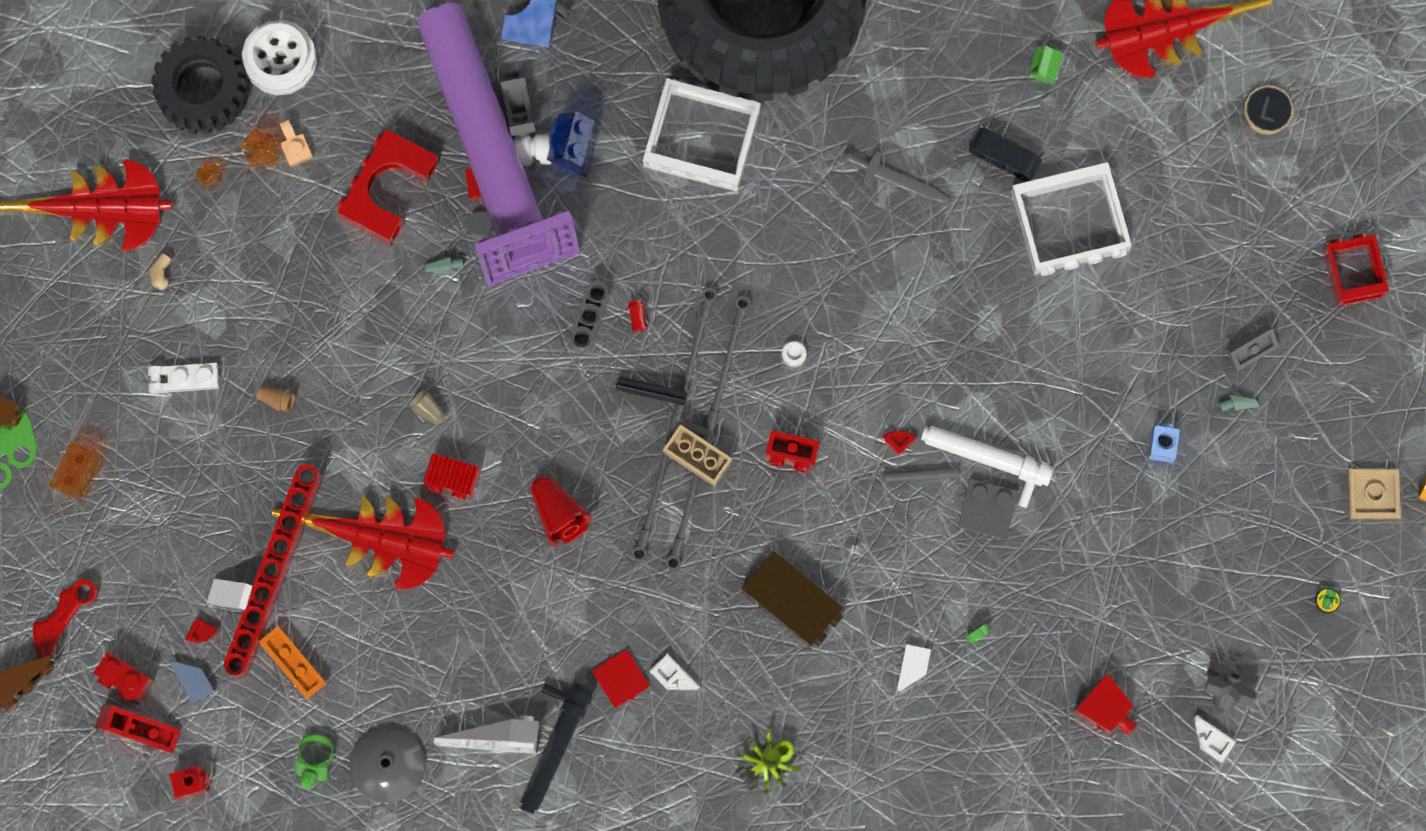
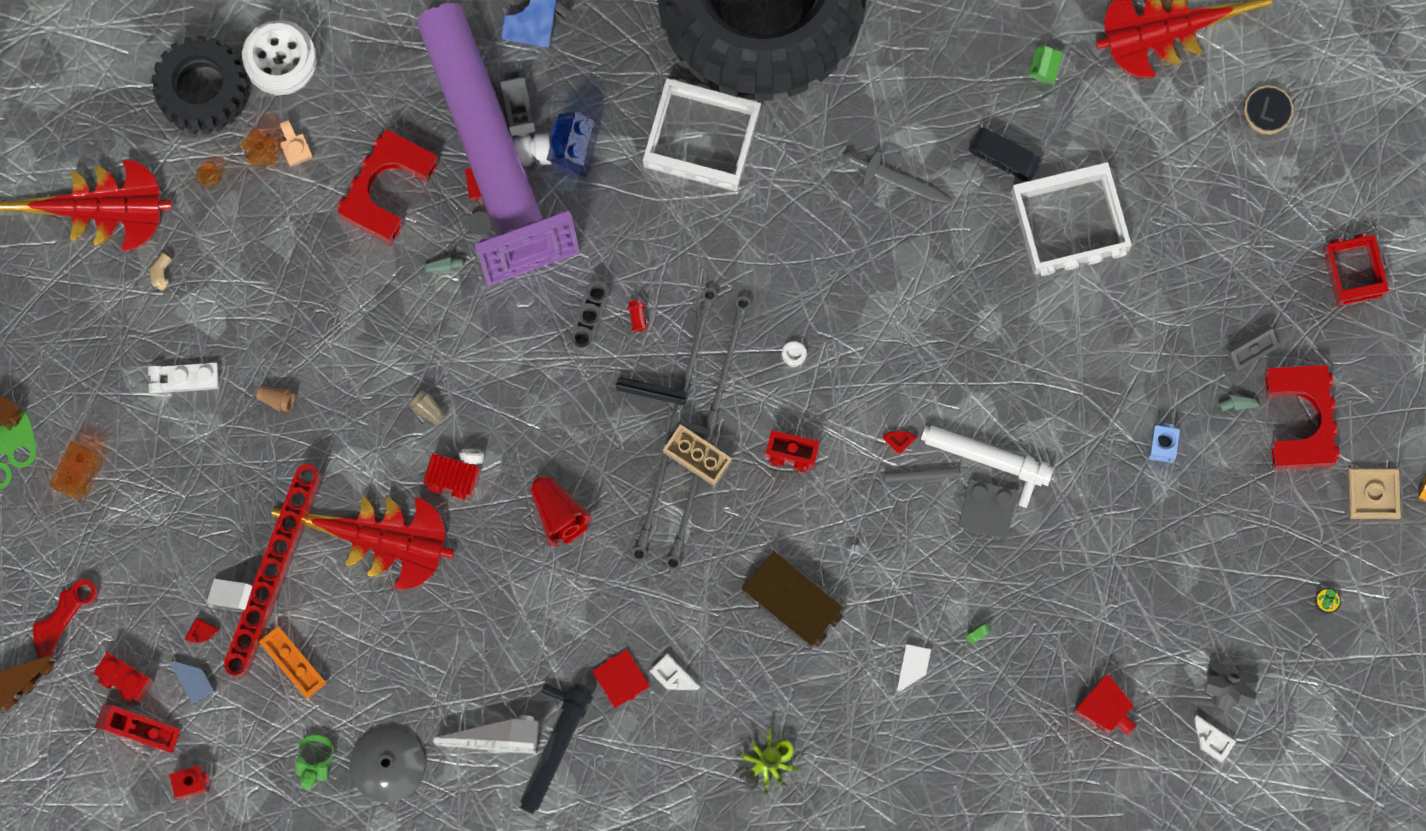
(471, 456): none -> white tile
(1314, 386): none -> red arch

